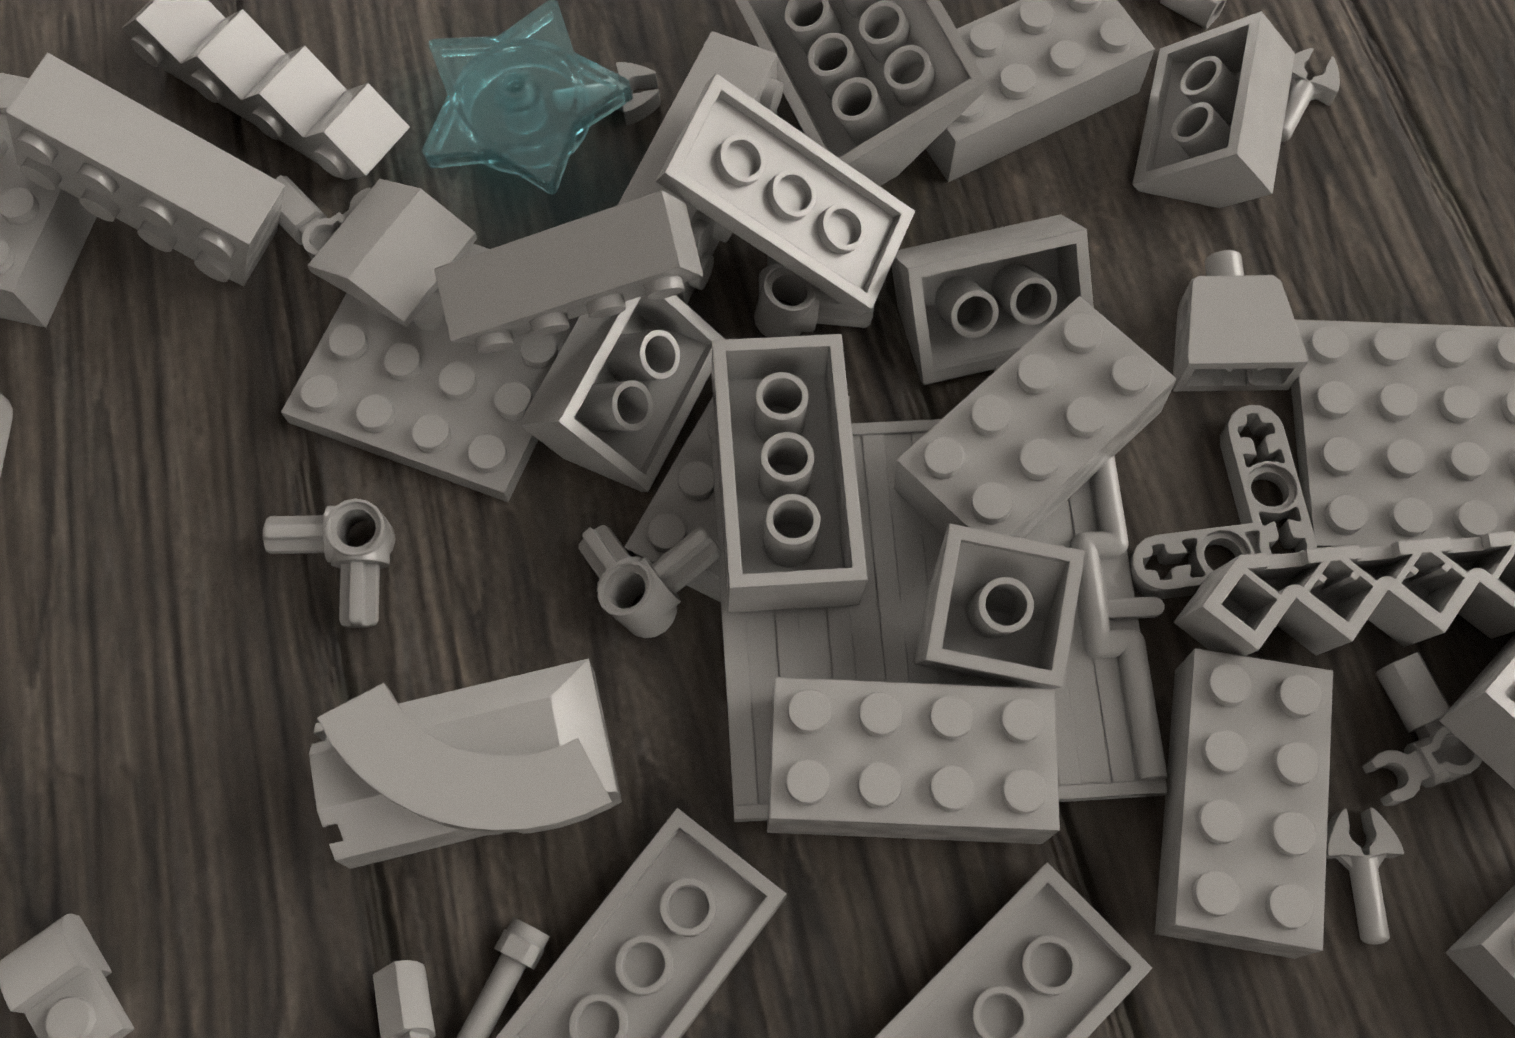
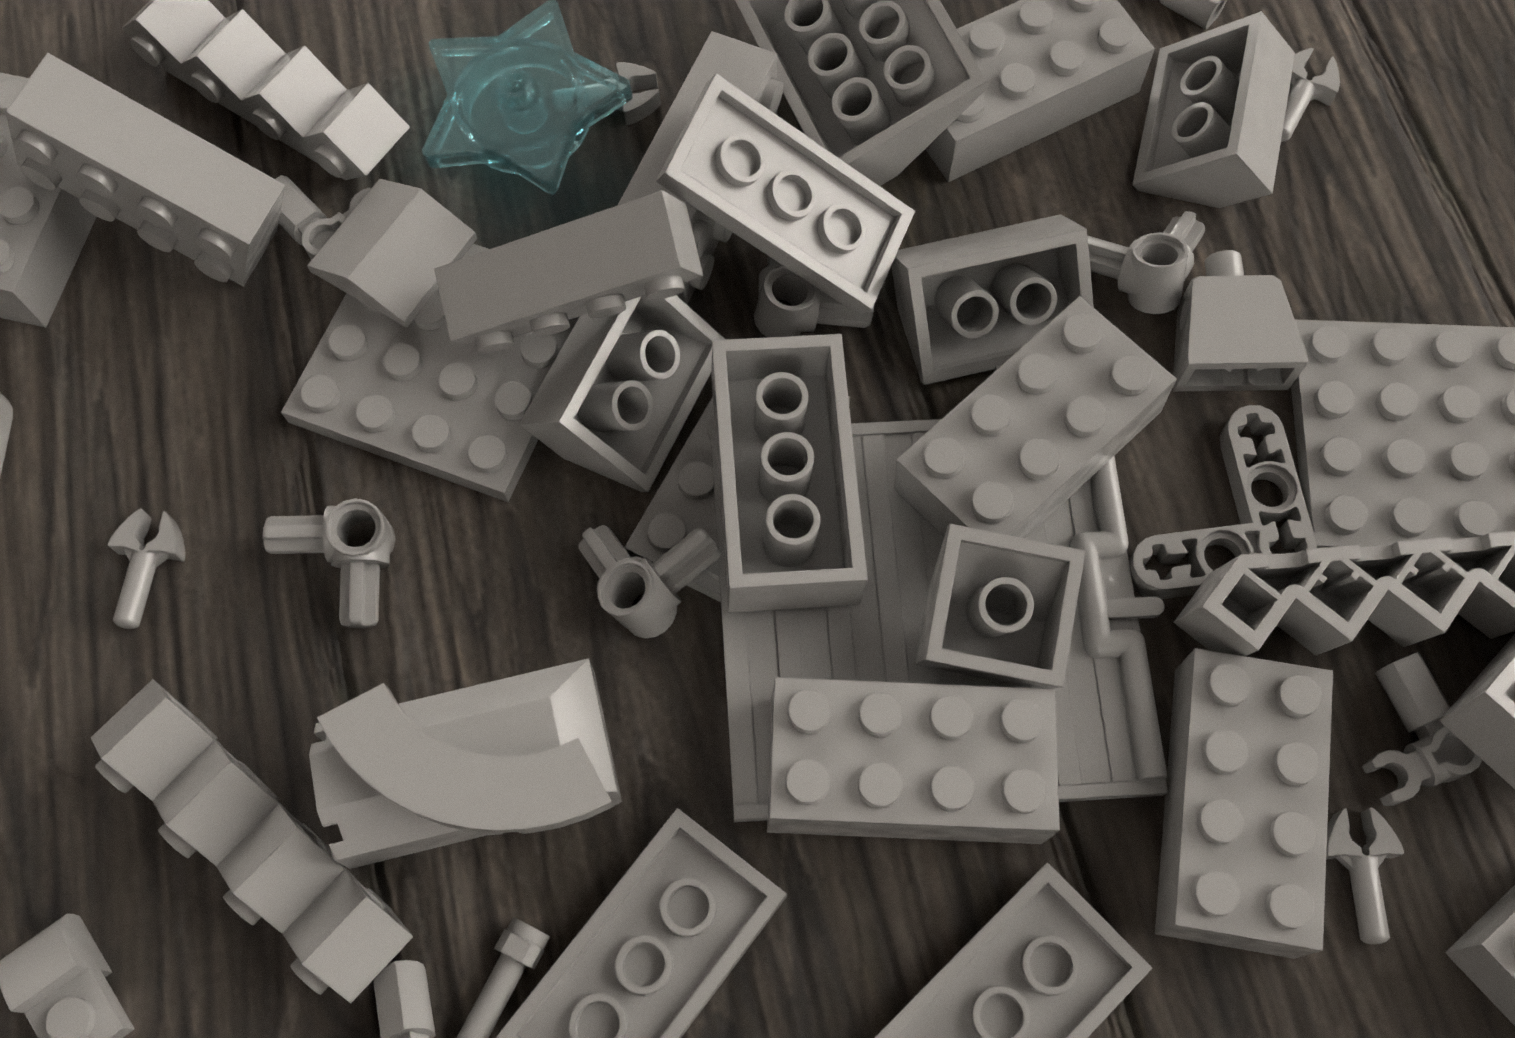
(143, 561): none -> light grey bar
(260, 849): none -> light grey brick
(1153, 265): none -> light grey axle

